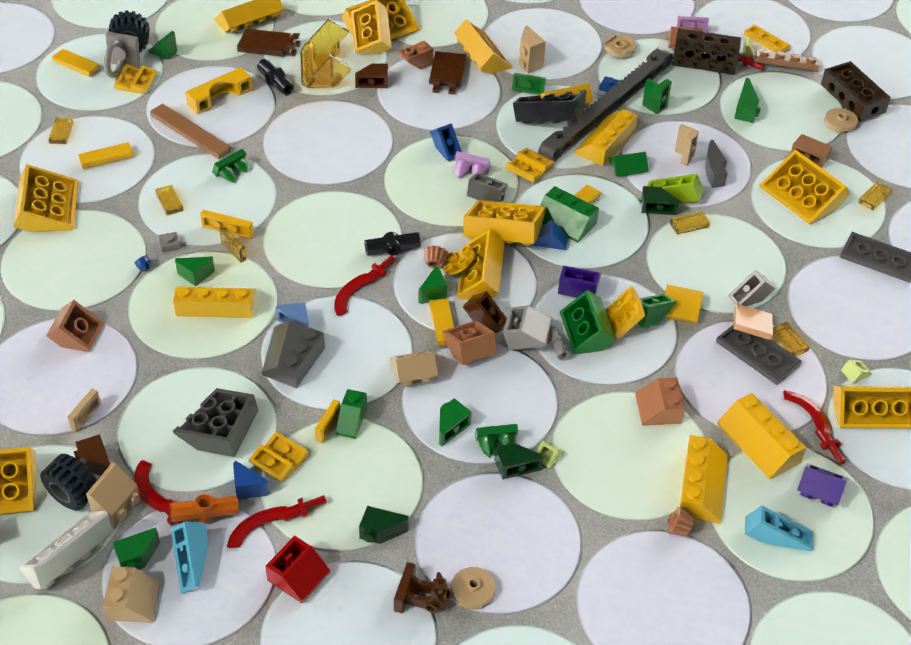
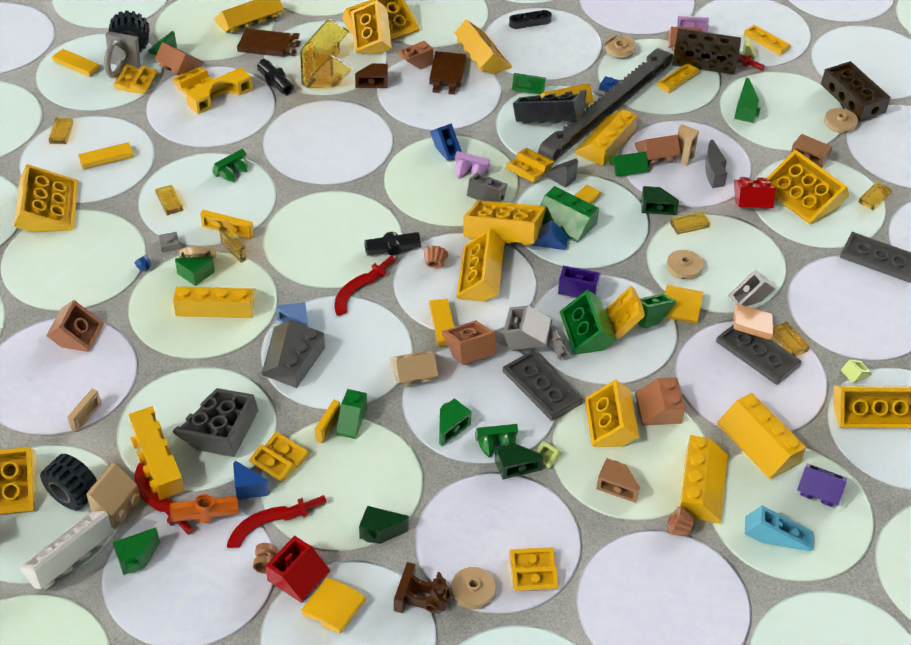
(92, 454): reddish brown slope -> none
(130, 595): tan slope -> none
(155, 454): none -> yellow wedge
(176, 59): none -> nougat slope
(190, 131): medium nougat tile -> none
(190, 551): medium azure slope -> none
(191, 79): none -> yellow slope
(197, 251): none -> tan plate
(264, 553): none -> medium nougat wheel
(333, 605): none -> yellow slope
(433, 287): green slope -> none
(459, 261): yellow dish -> none
(485, 310): reddish brown slope -> none
(521, 20): none -> black beam
(531, 50): tan slope -> none
(533, 569): none -> yellow slope
(542, 385): none -> dark grey tile
(564, 173): none -> dark grey slope
(611, 416): none -> yellow slope
(618, 481): none -> medium nougat slope
(656, 95): green panel -> none
(660, 147): none -> nougat slope
(678, 78): none -> yellow tile
(684, 188): lime slope -> none
(684, 264): none -> tan plate
(754, 193): none -> red slope
(782, 59): medium nougat plate -> none
(822, 425): red sword -> none

